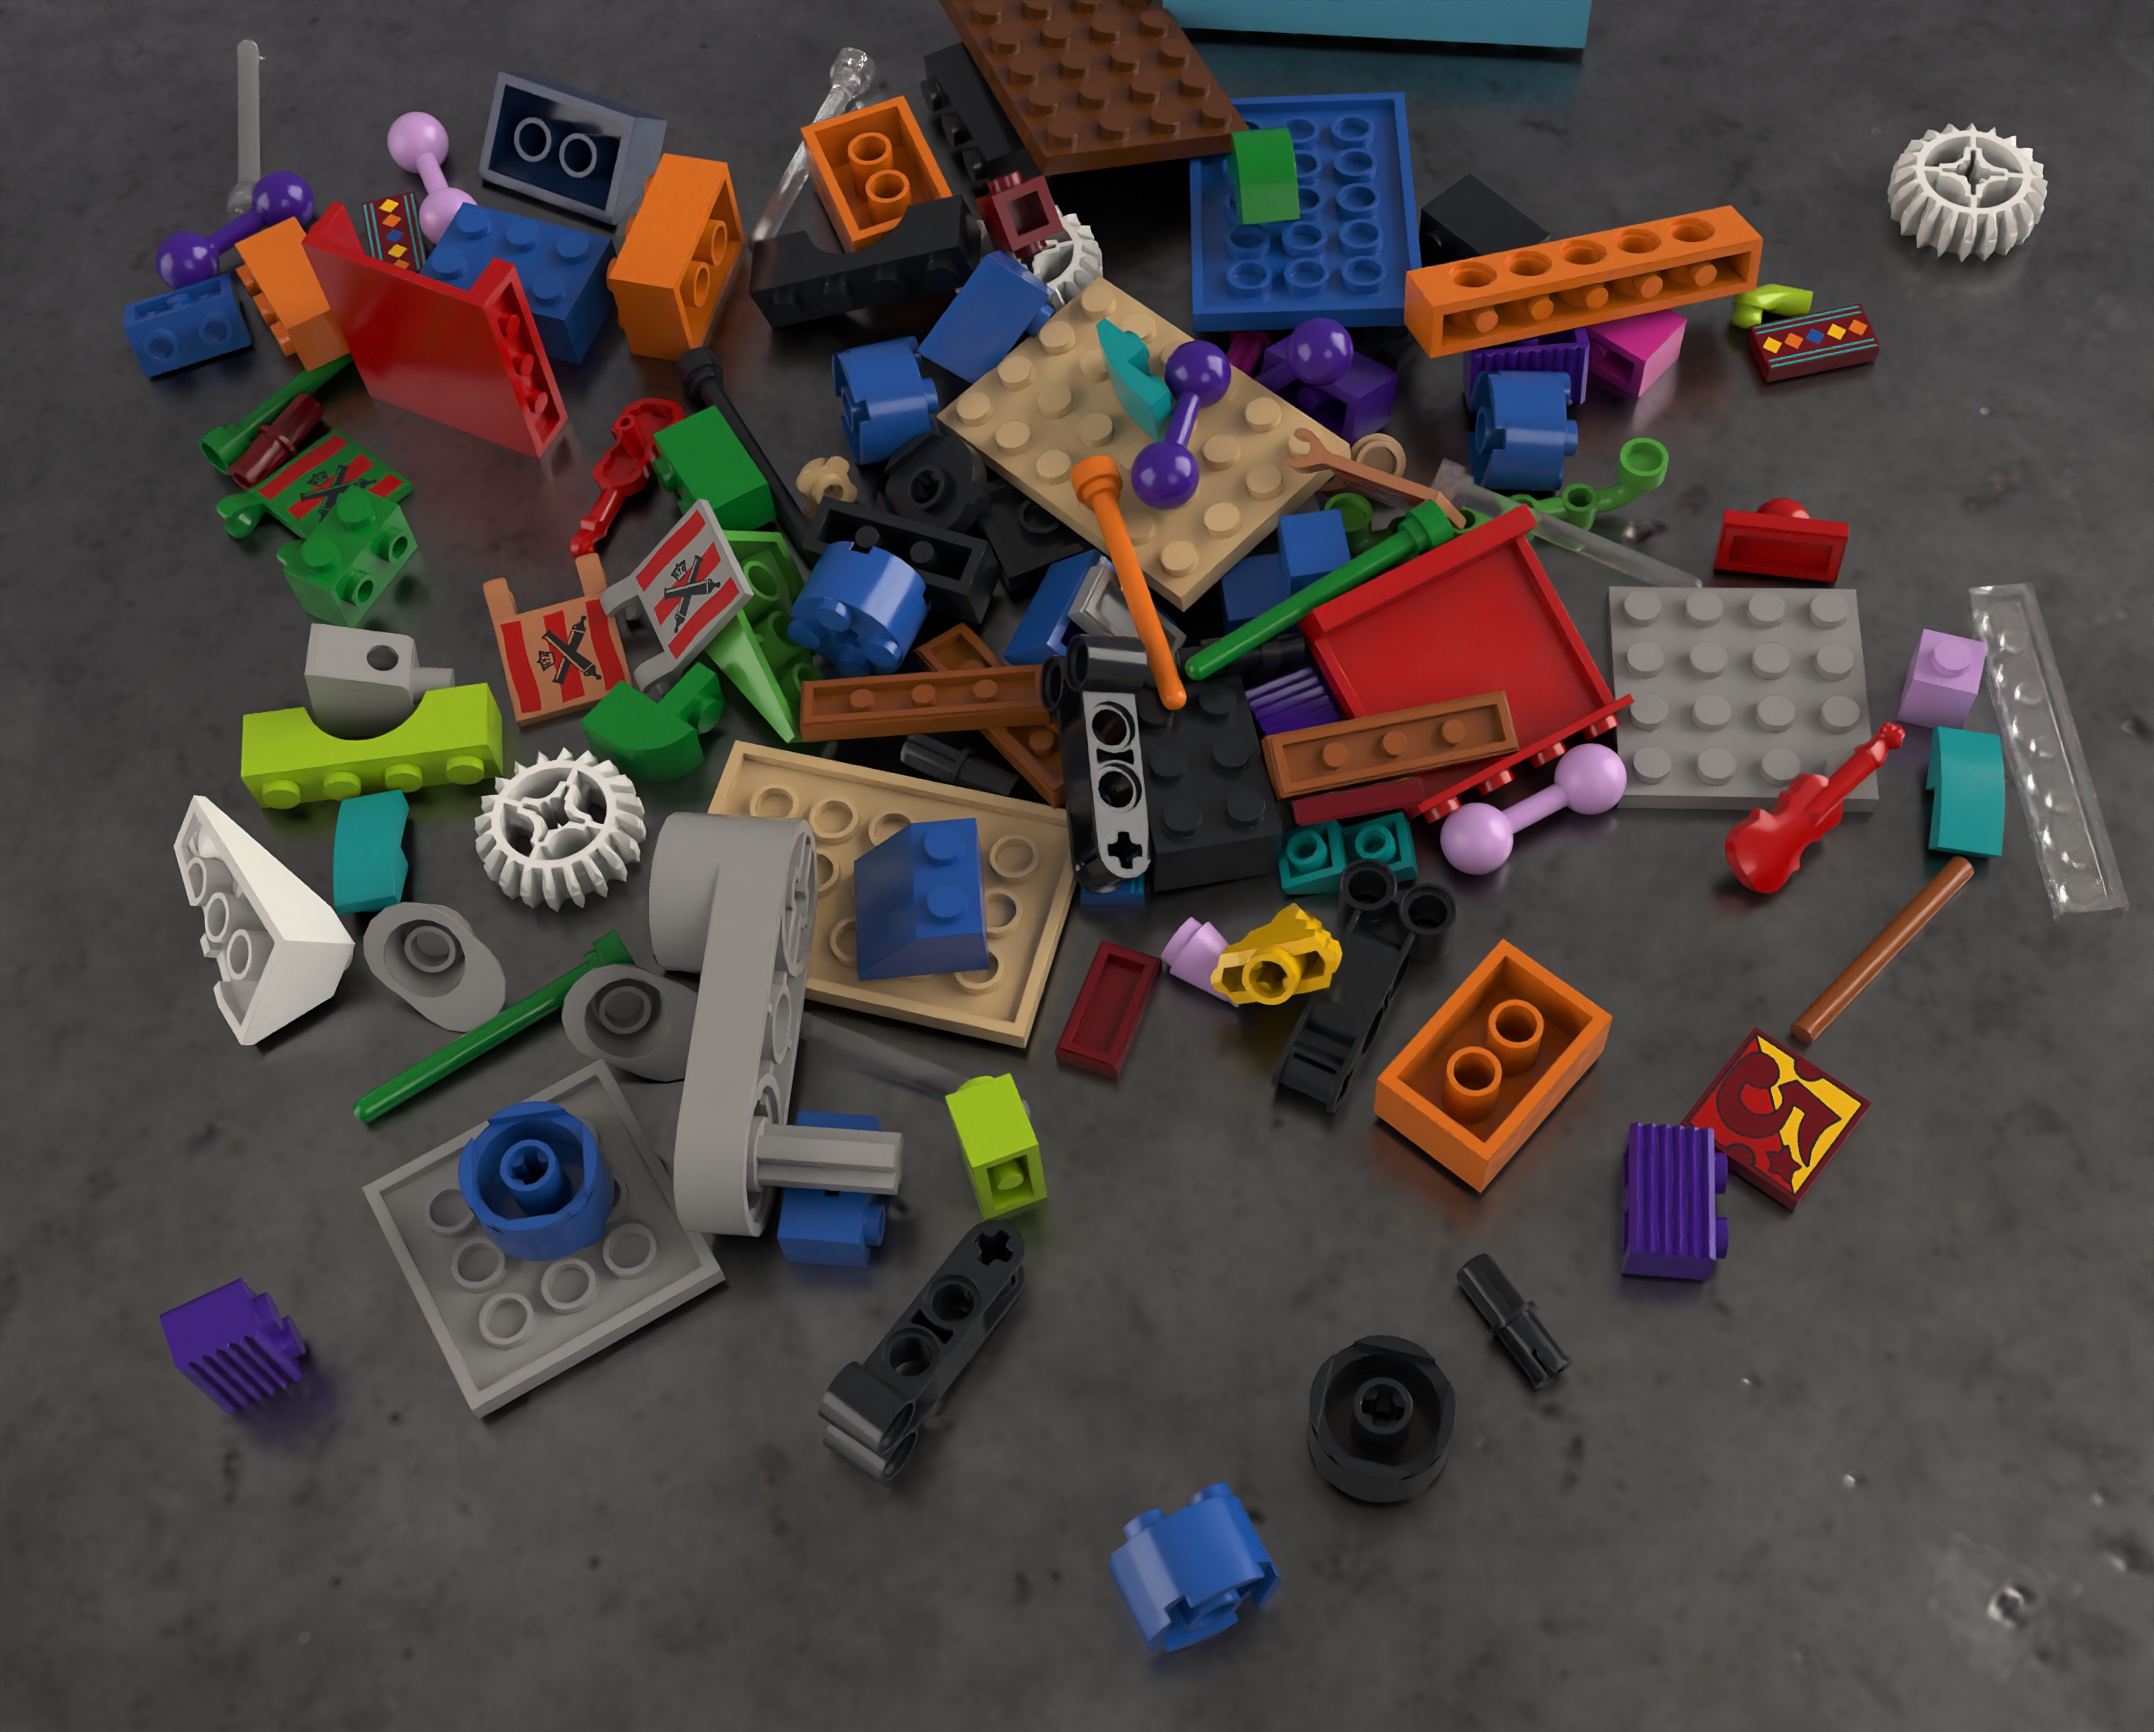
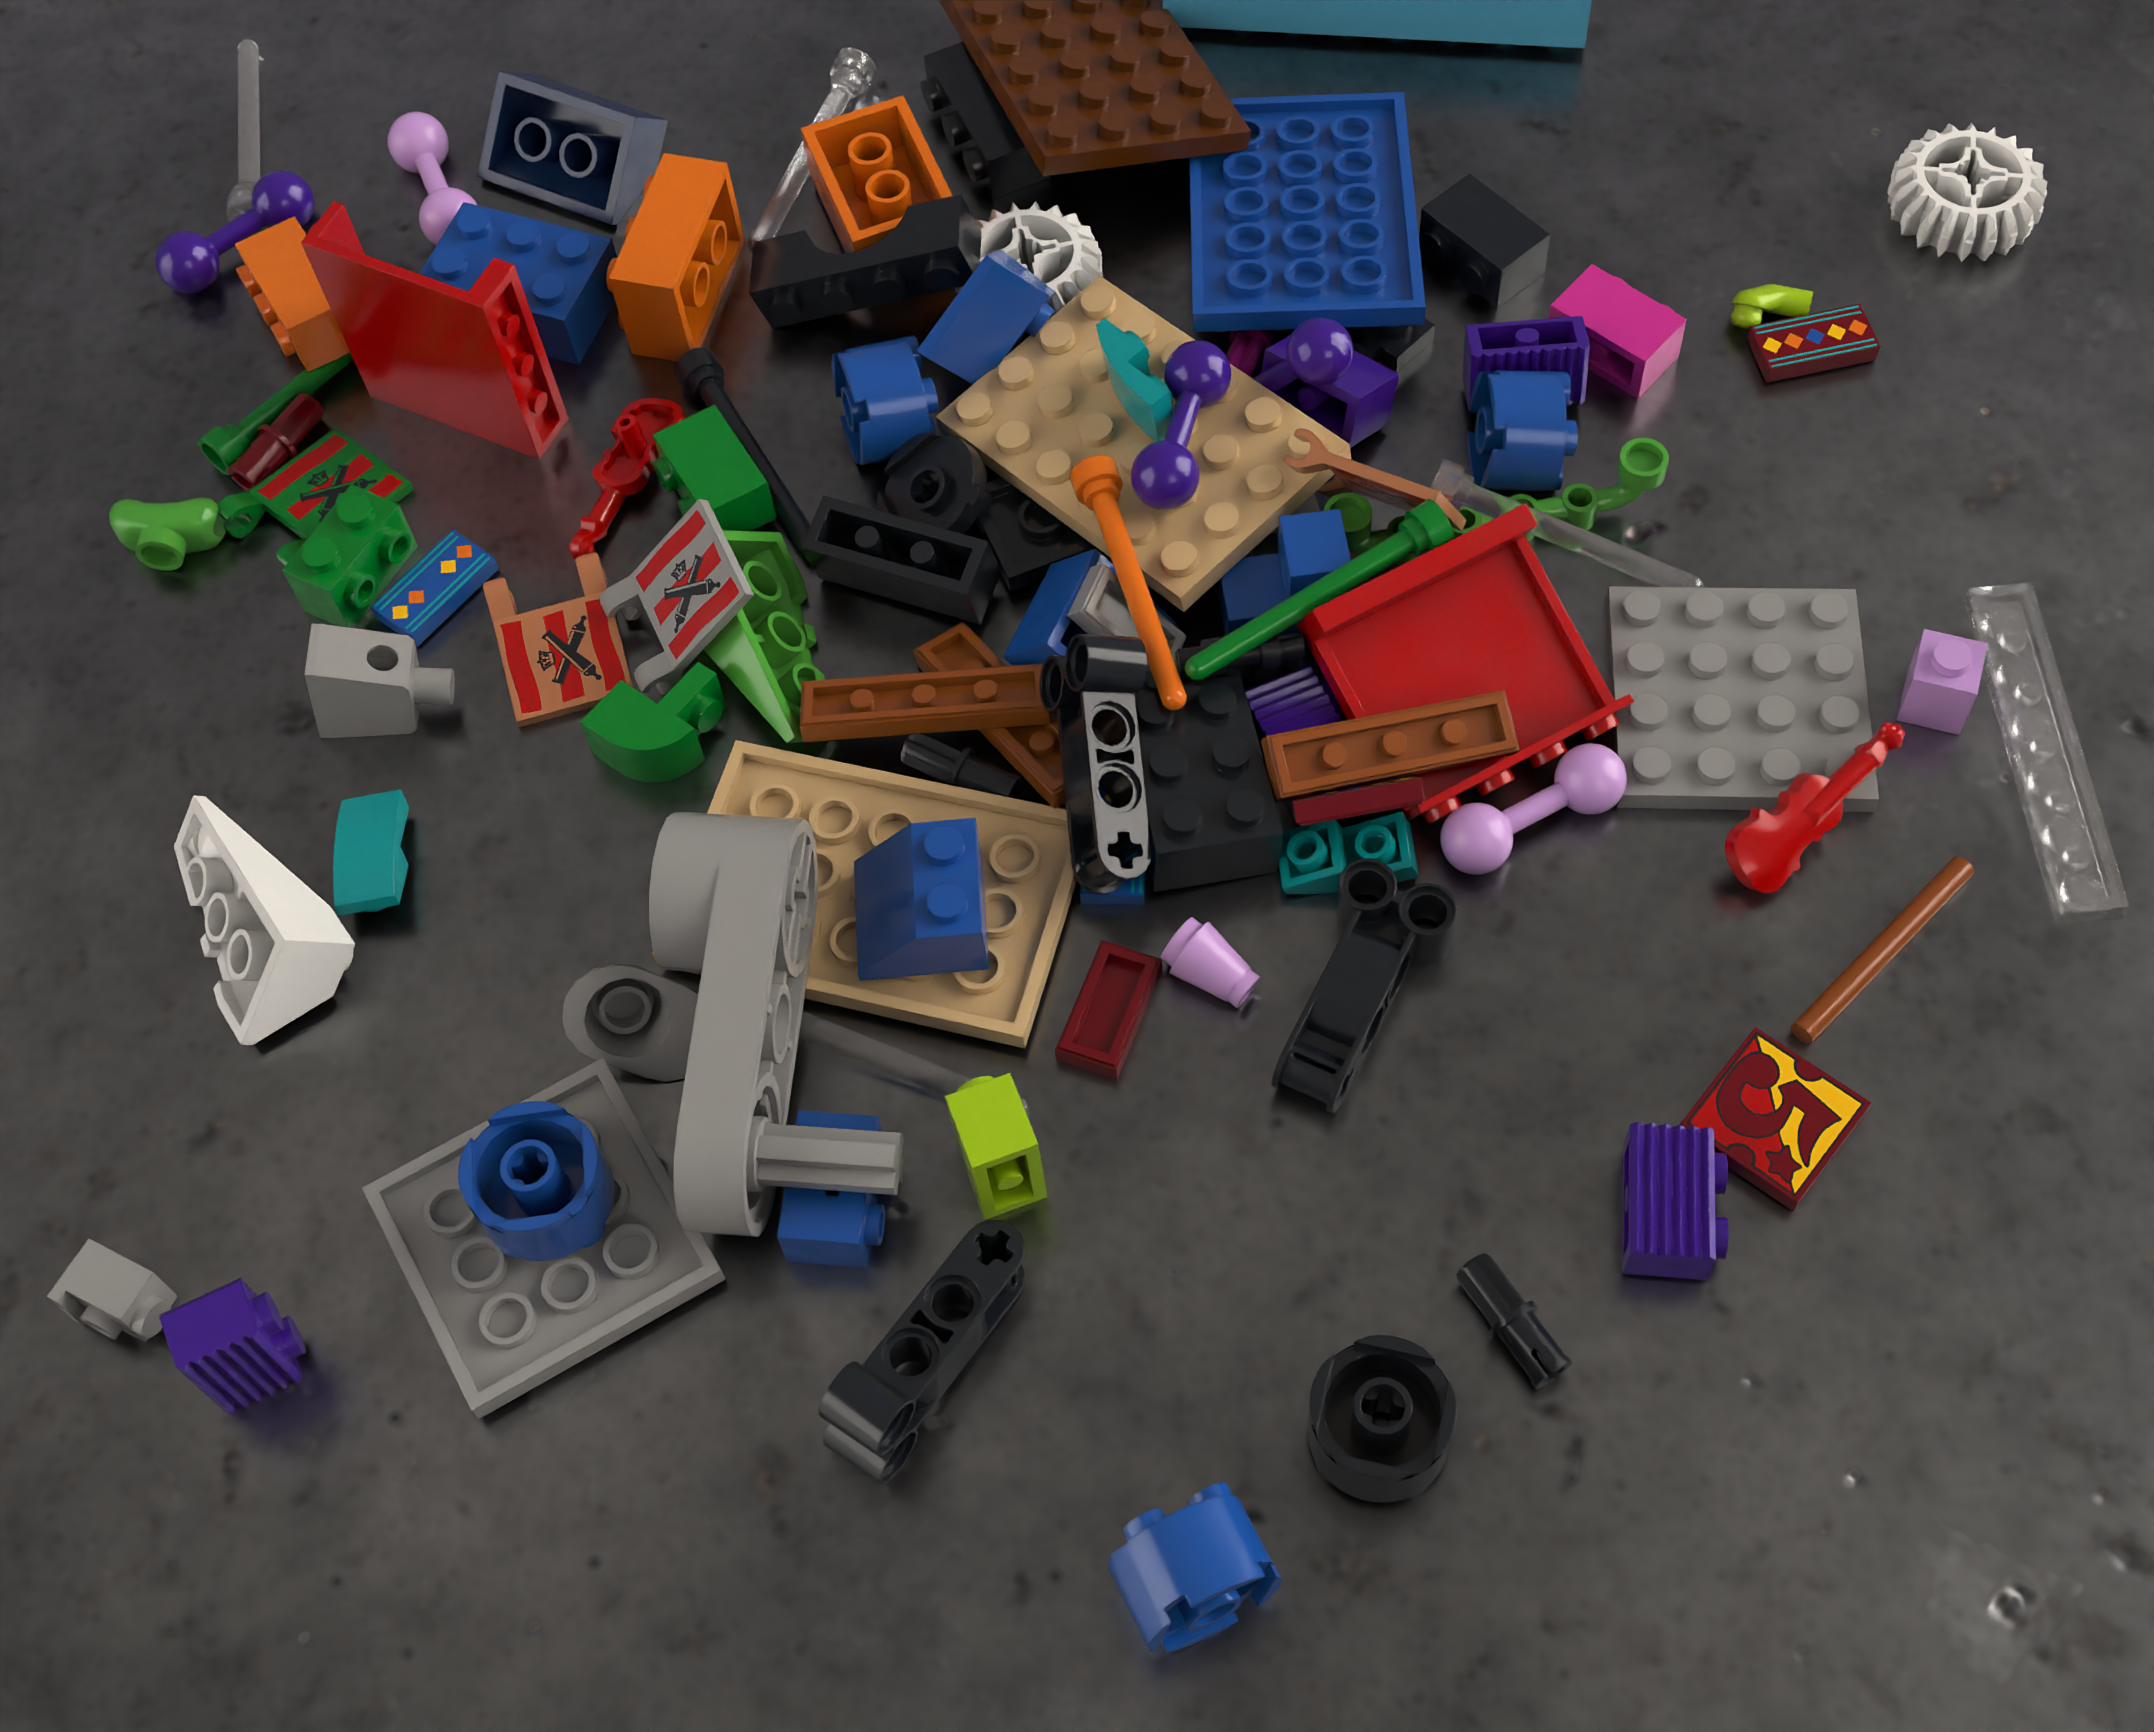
(112, 1293): none -> light grey brick
(167, 530): none -> bright green piece
(186, 325): blue bracket -> none
(395, 231): dark red tile -> none
(435, 587): none -> blue tile
(435, 964): light grey piece -> none
(445, 741): lime arch -> none
(569, 848): white gear -> none
(607, 951): green piece -> none
(819, 475): tan plate -> none
(859, 610): blue brick -> none
(1019, 214): dark red brick -> none
(1264, 175): green brick -> none
(1278, 960): yellow rock -> none
(1380, 452): tan plate -> none
(1491, 1064): orange brick -> none
(1581, 281): orange brick -> none
(1781, 542): red tile -> none
(1969, 792): teal slope -> none

